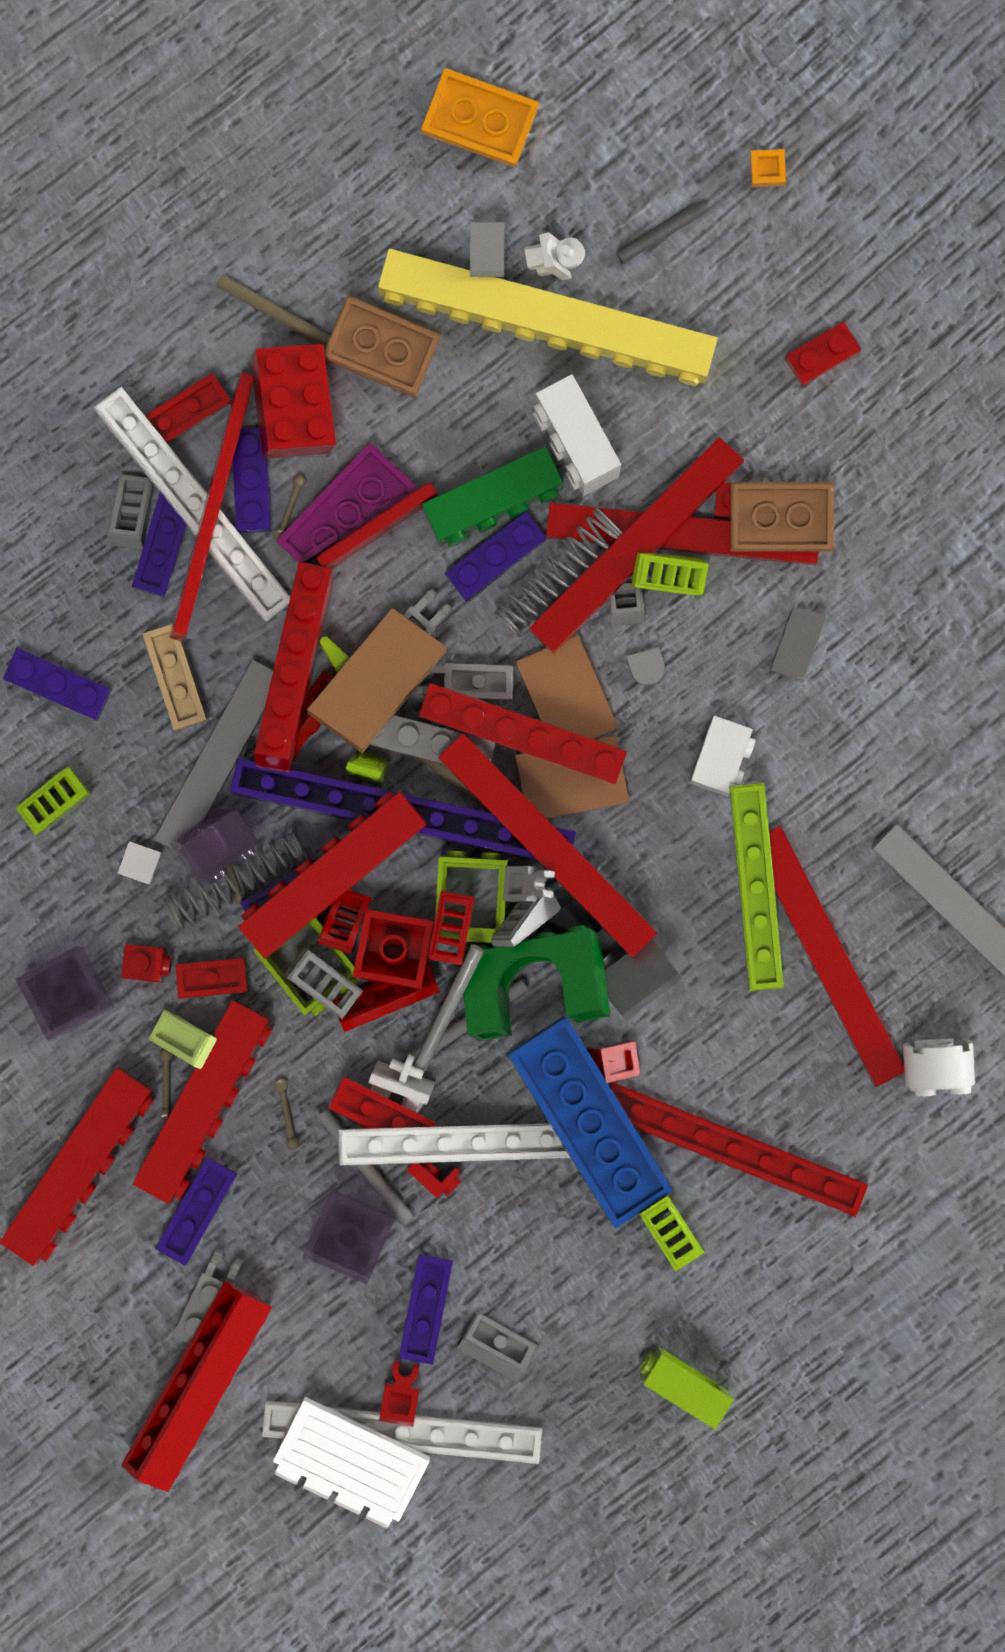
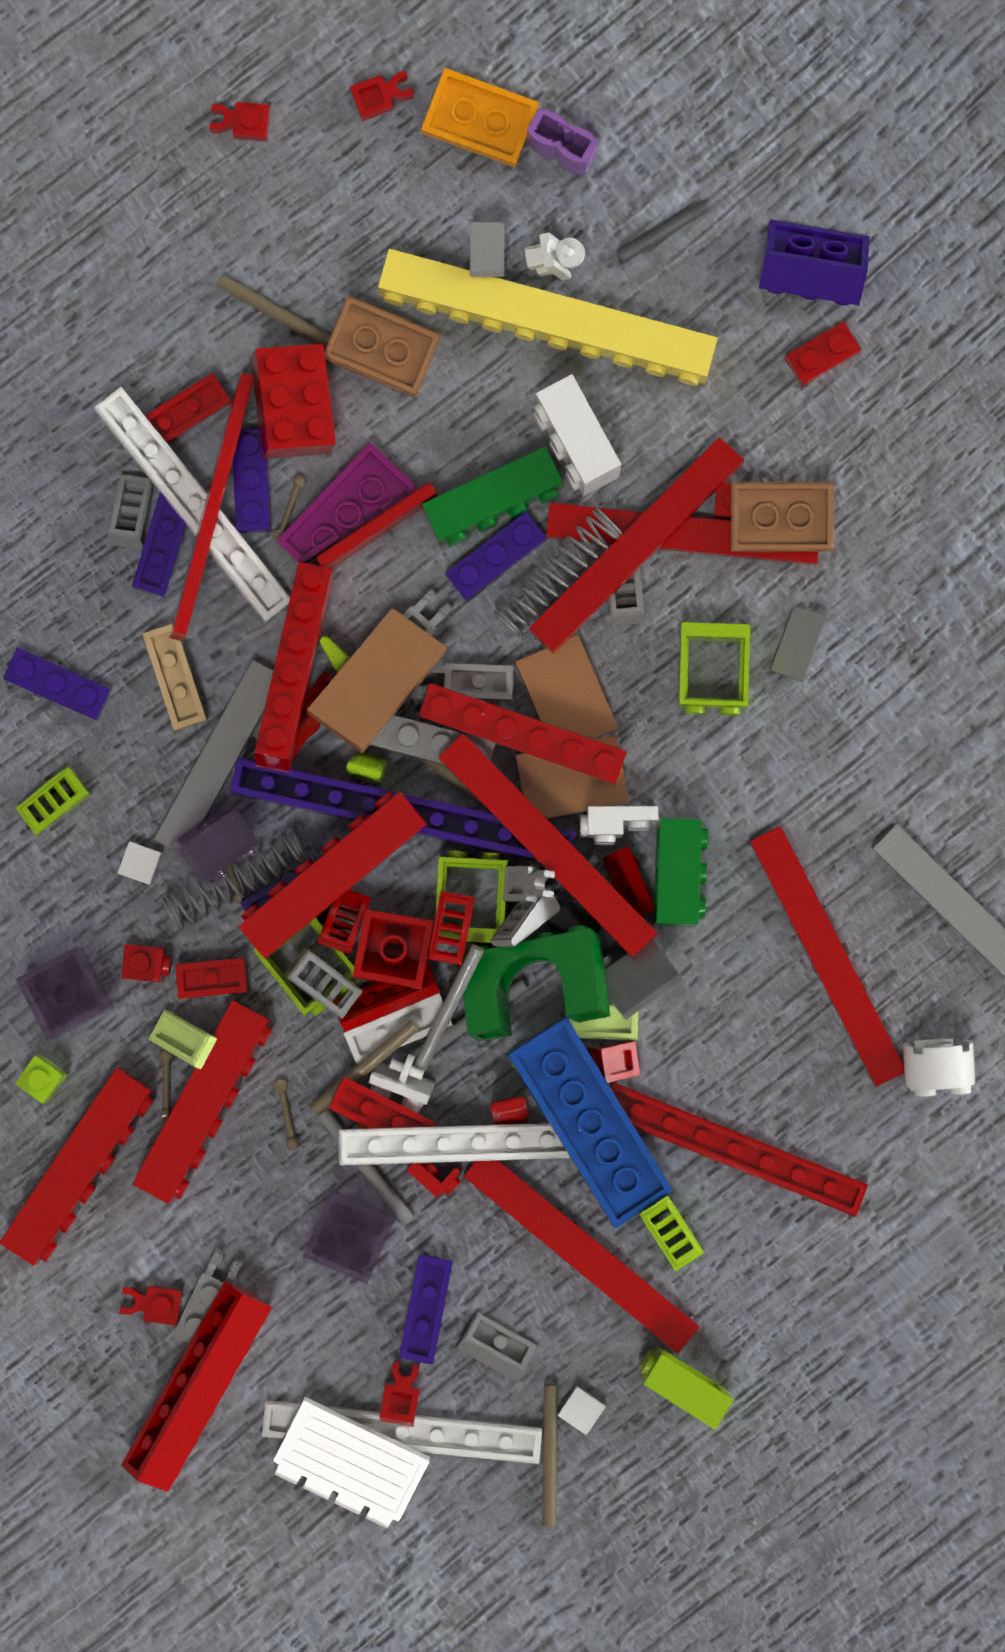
(41, 1079): none -> lime brick
(159, 1304): none -> red plate
(196, 1211): dark purple plate -> none
(247, 121): none -> red plate
(369, 1062): none -> dark tan bar
(371, 1035): none -> white plate
(376, 97): none -> red plate
(510, 1110): none -> red slope
(549, 1455): none -> dark tan bar
(569, 145): none -> medium lavender brick
(581, 1410): none -> white tile
(582, 1252): none -> red tile
(607, 822): none -> white plate
(610, 1027): none -> yellowish green tile
(627, 881): none -> red plate
(646, 666): light grey tile -> none
(679, 872): none -> green brick
(690, 579): lime slope -> none
(718, 633): none -> lime window
(722, 755): white brick -> none
(756, 886): lime tile -> none
(768, 168): light orange plate -> none
(814, 263): none -> dark purple slope

